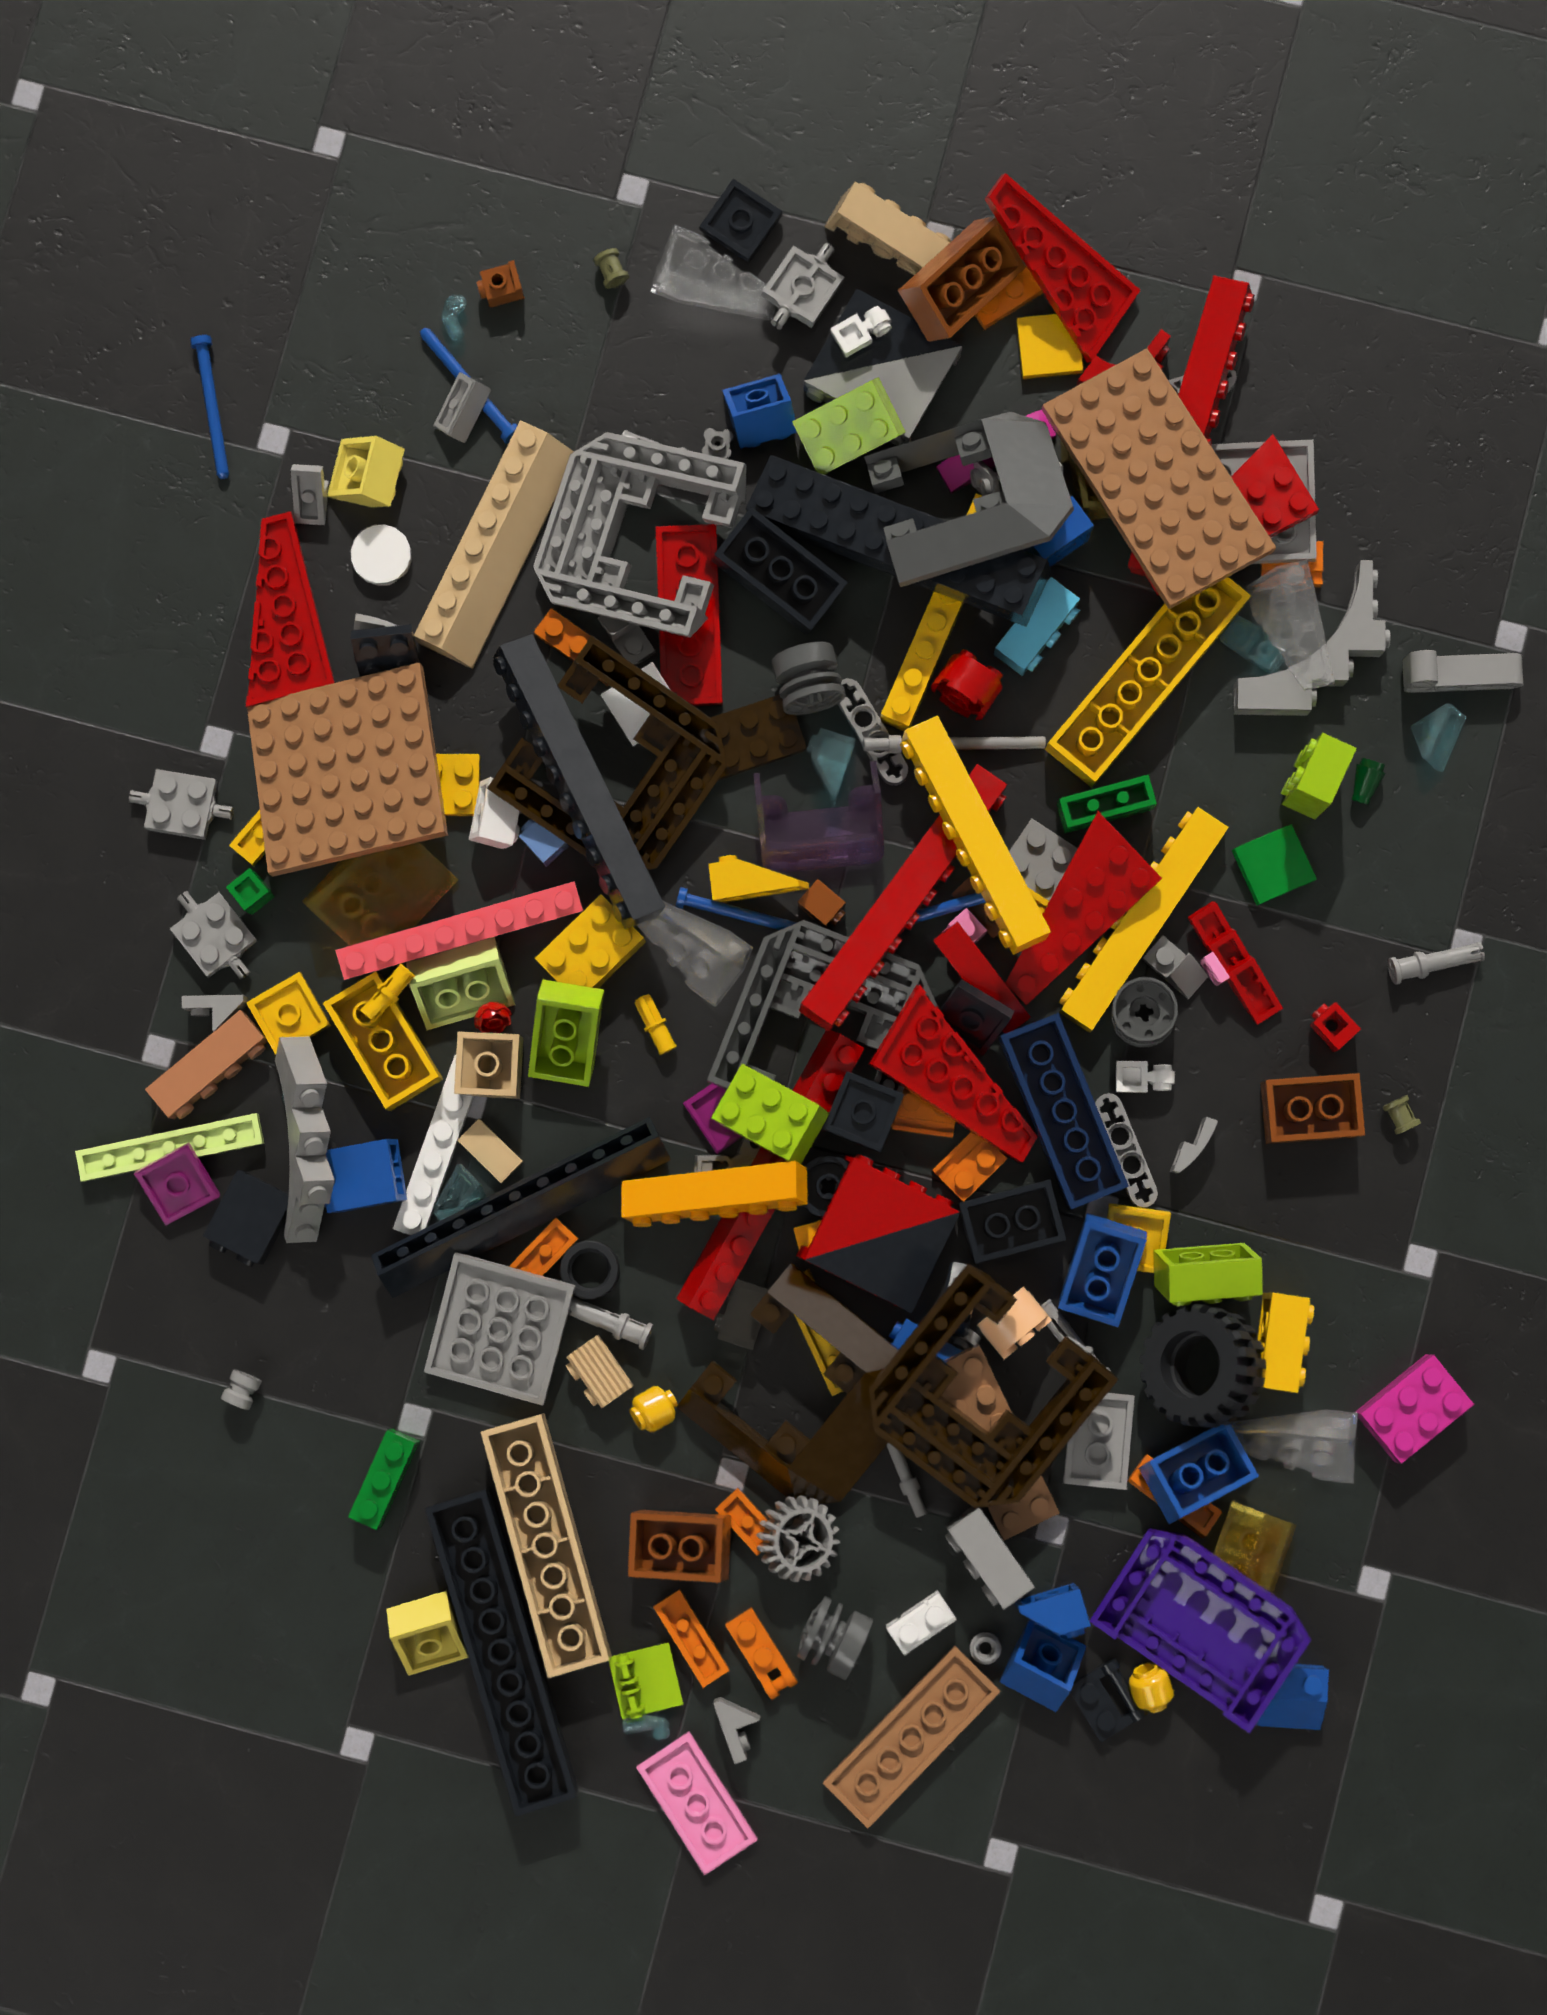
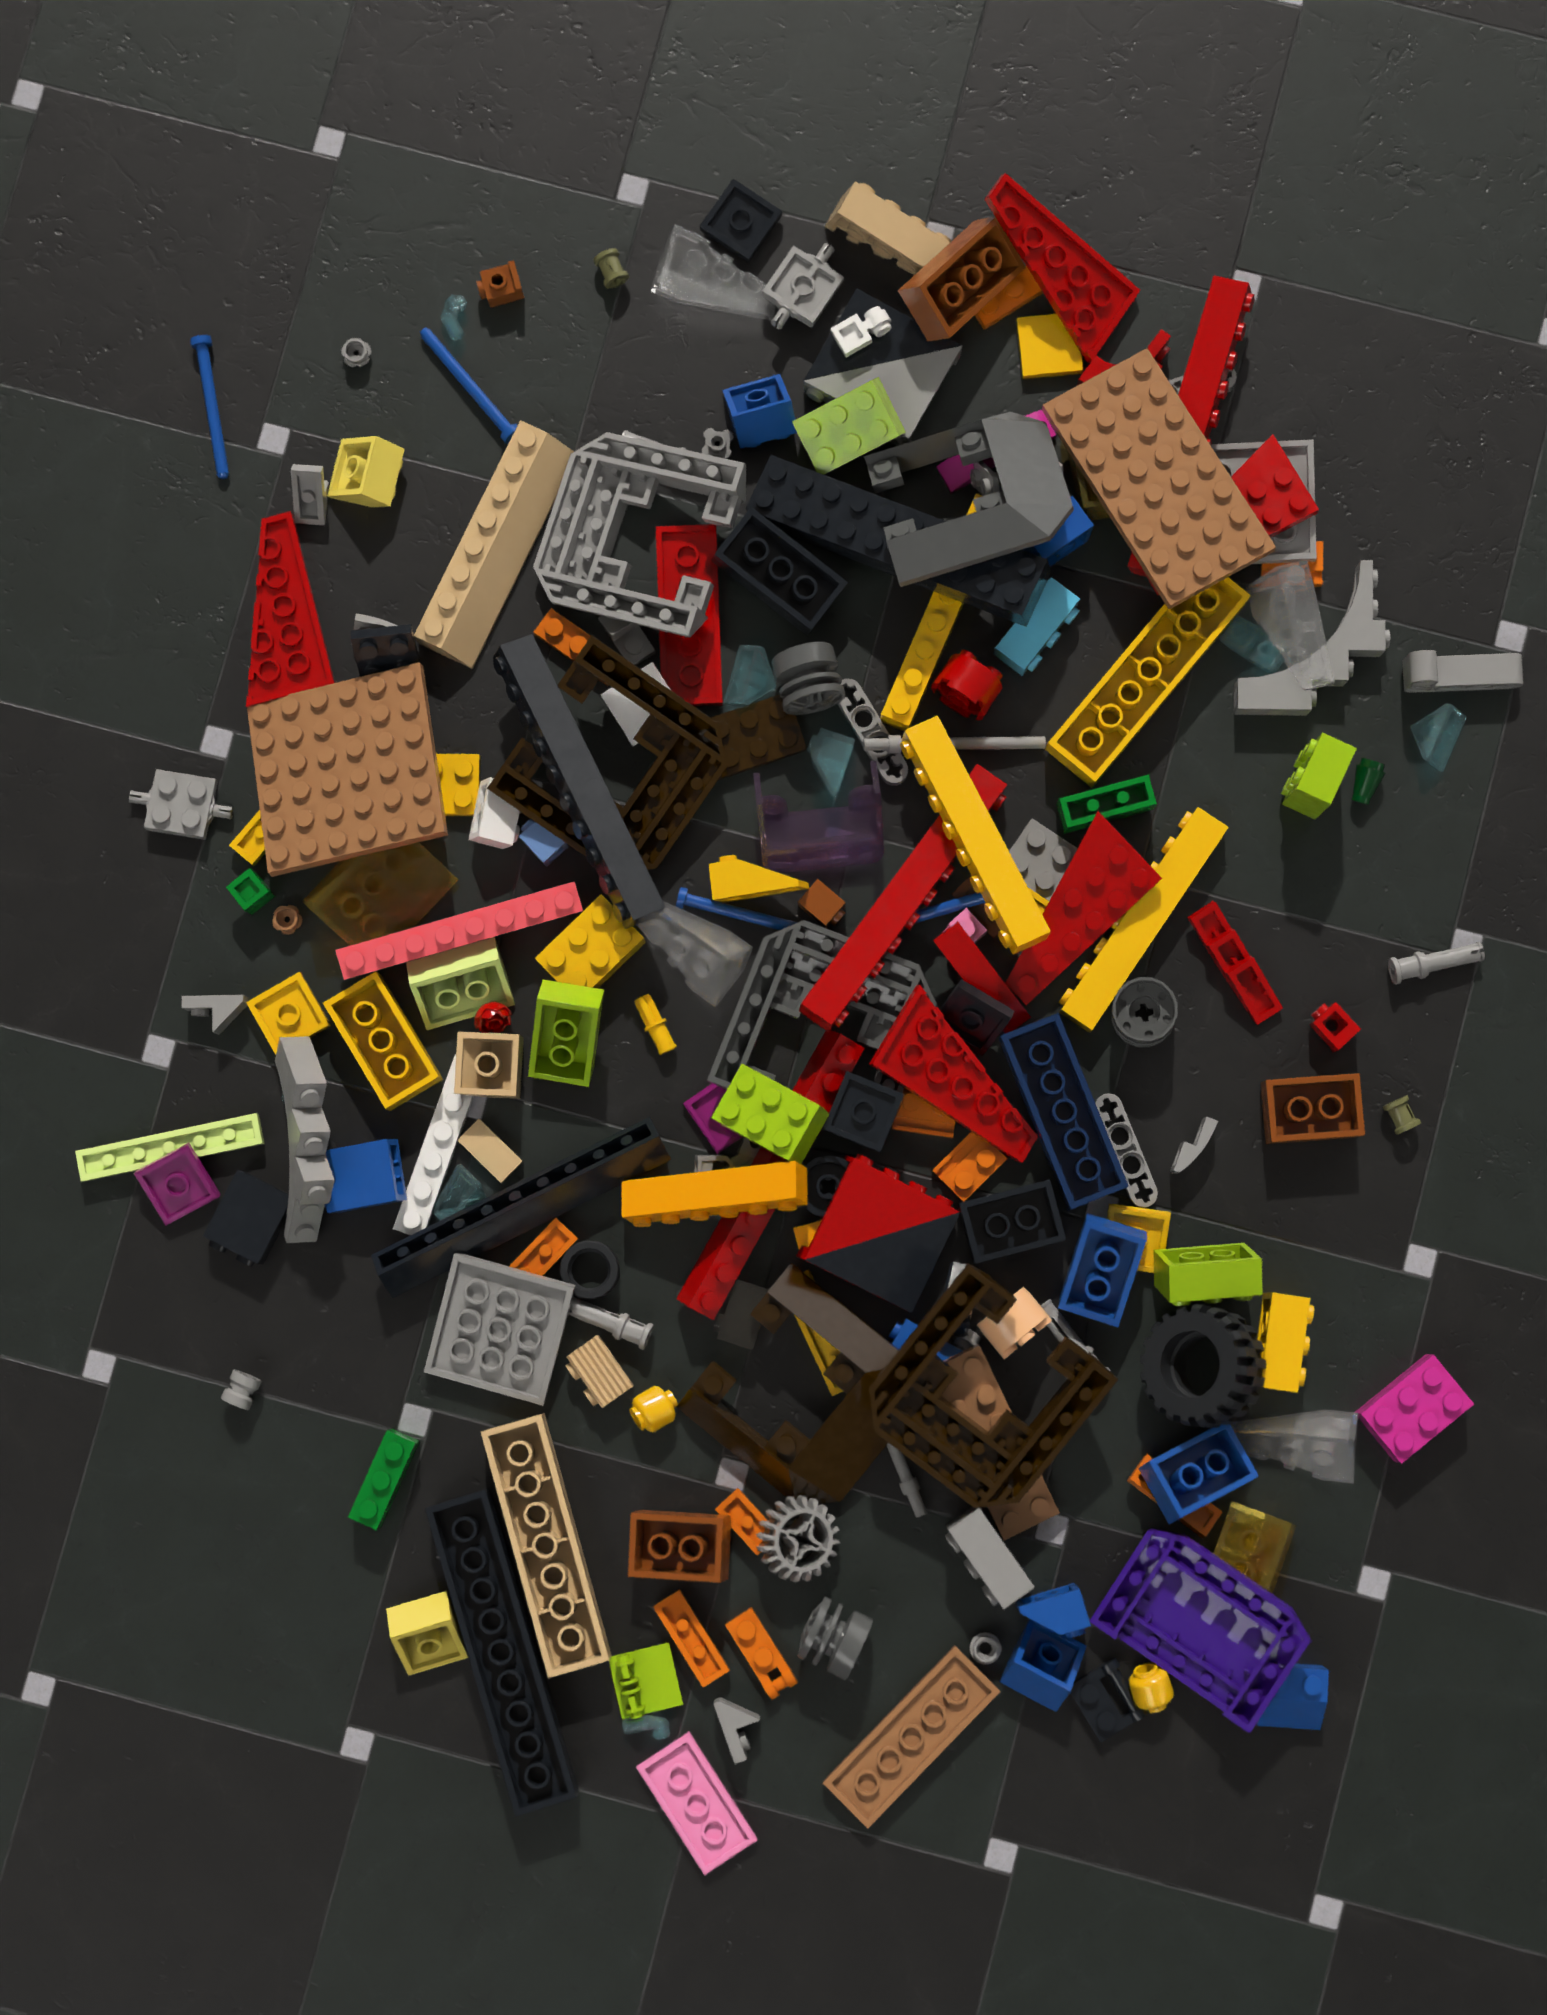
(207, 1065): nougat brick -> none
(213, 935): light grey plate -> none
(279, 919): none -> medium nougat plate
(350, 347): none -> light grey plate
(381, 555): white tile -> none
(387, 993): yellow pin -> none
(462, 407): light grey slope -> none
(750, 676): none -> clear light blue slope
(920, 1622): white brick -> none
(1101, 1446): light grey plate -> none
(1134, 1077): white plate -> none
(1175, 967): light grey slope -> none
(1214, 969): bright pink tile -> none
(1274, 864): green slope -> none

